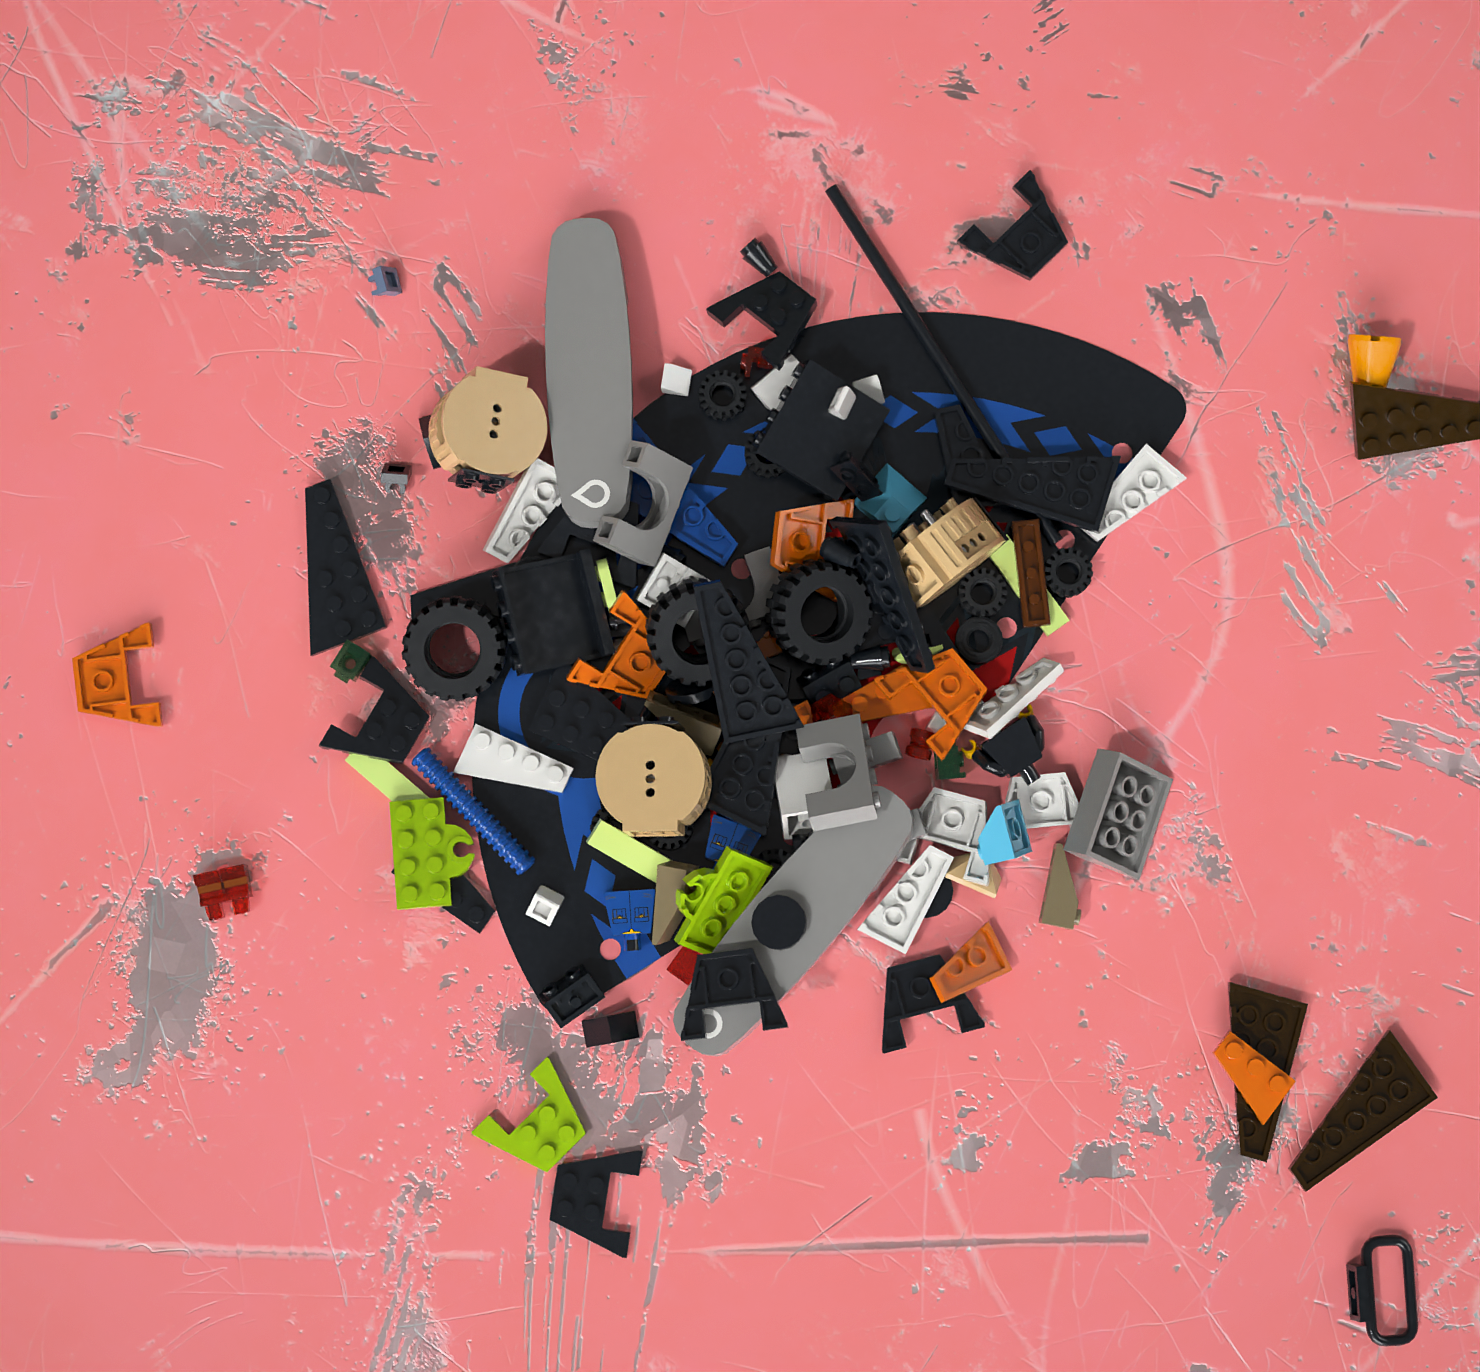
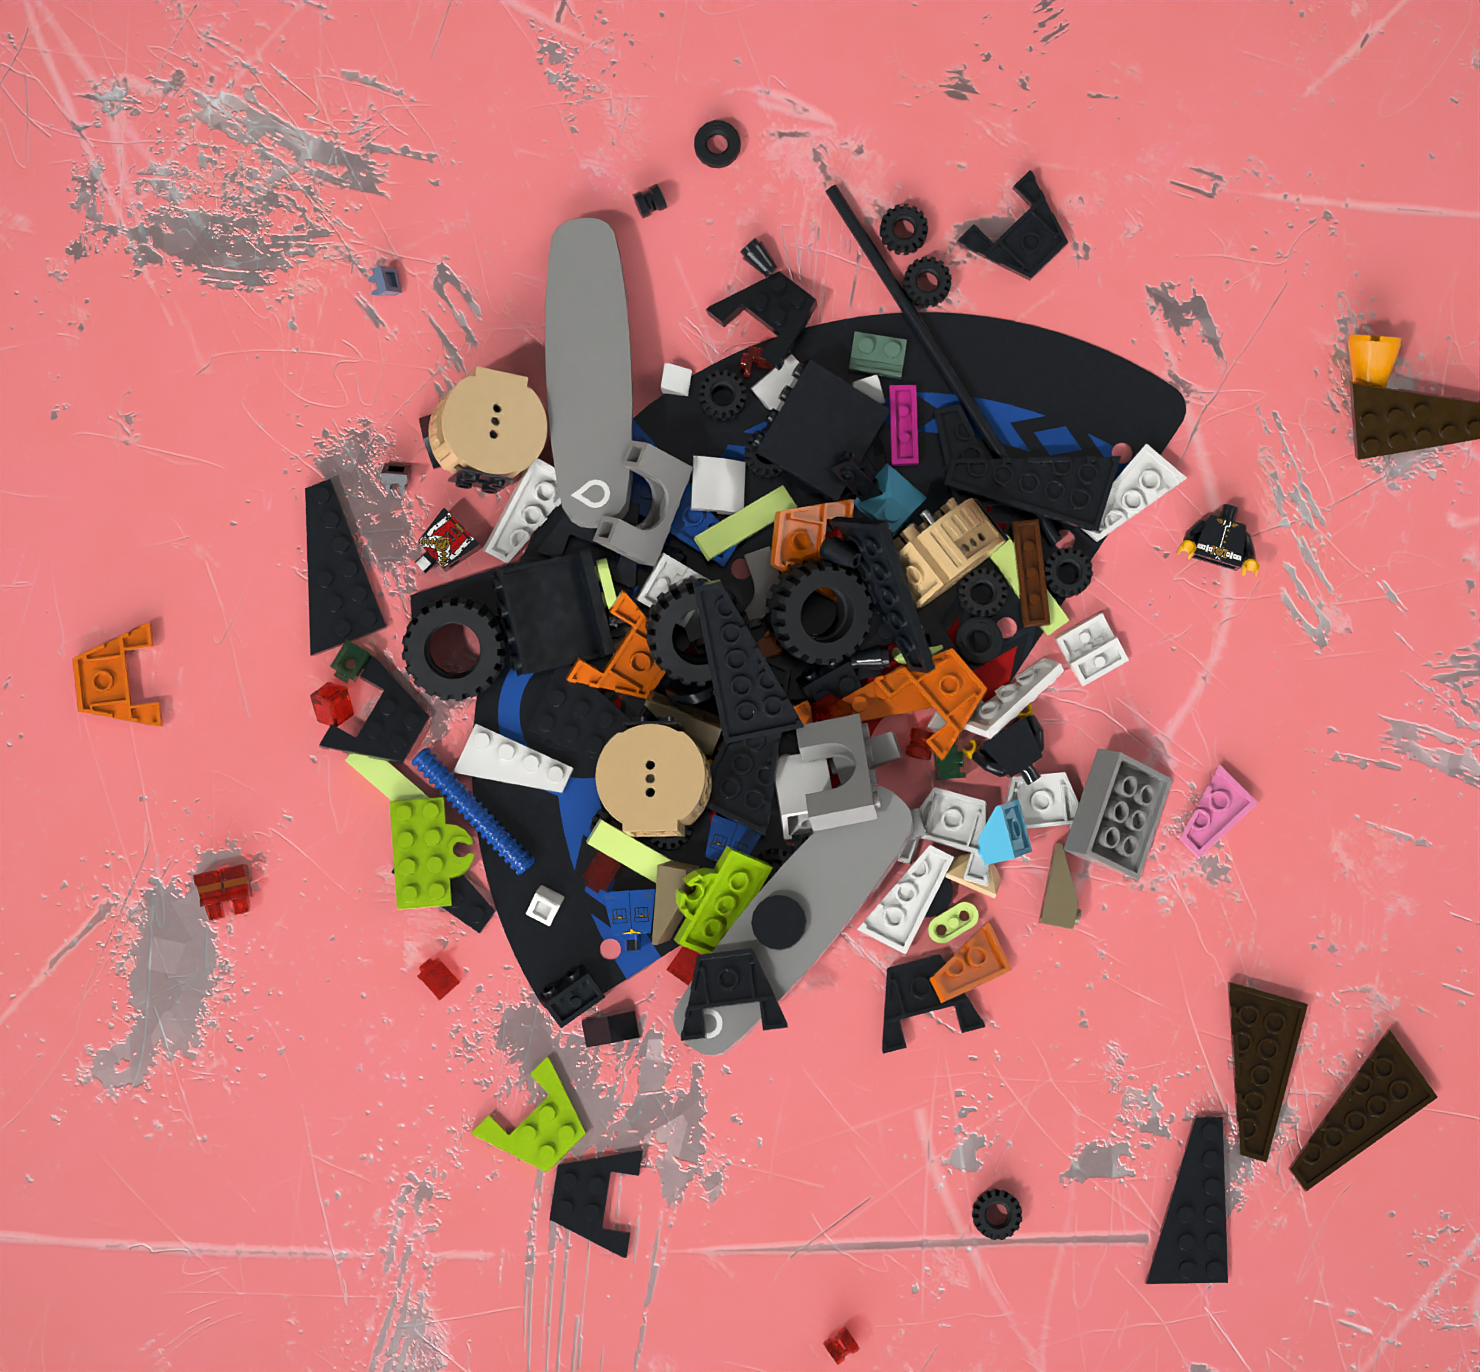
(332, 704): none -> clear red panel
(437, 977): none -> clear red bracket
(445, 543): none -> torso
(601, 872): none -> clear red brick
(649, 201): none -> black wheel
(712, 159): none -> black tyre
(717, 485): none -> white slope
(743, 523): none -> yellowish green tile
(835, 1348): none -> clear red wheel
(842, 402): white slope -> none
(877, 355): none -> sand green plate
(898, 244): none -> black tyre
(903, 425): none -> dark pink plate
(927, 266): none -> black tyre
(952, 922): none -> yellowish green plate
(1013, 1214): none -> black tyre
(1091, 649): none -> white slope
(1194, 1225): none -> black wing
(1218, 811): none -> bright pink wing
(1221, 542): none -> black torso
(1255, 1076): orange wing -> none
(1362, 1294): black bar -> none

